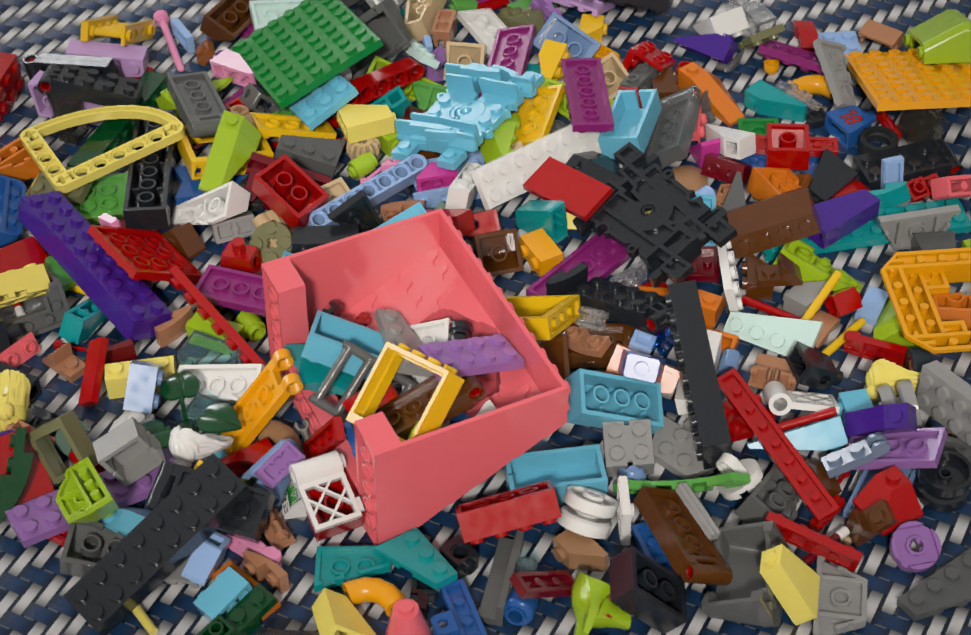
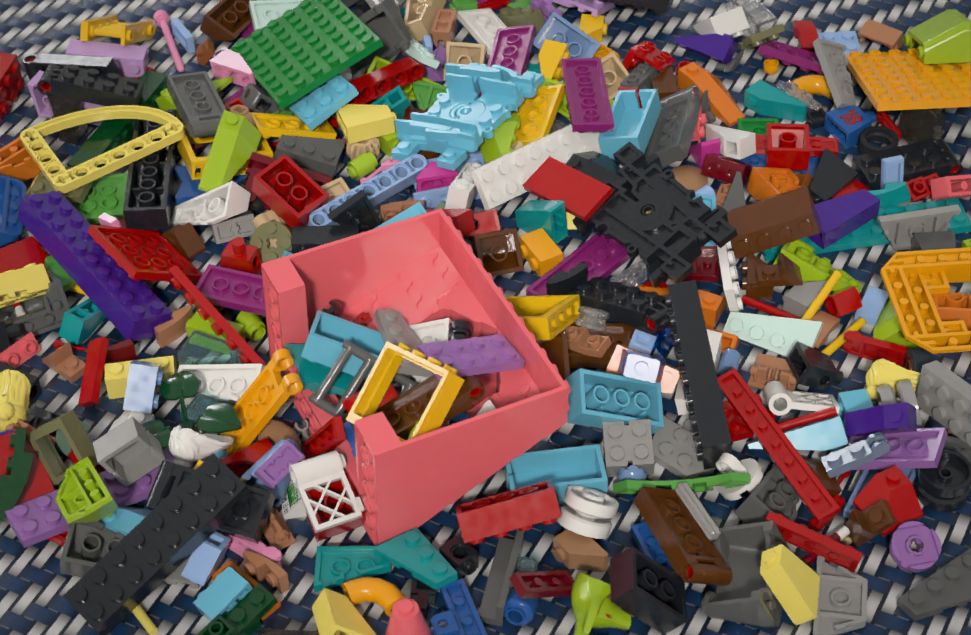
(625, 510): white plate -> none

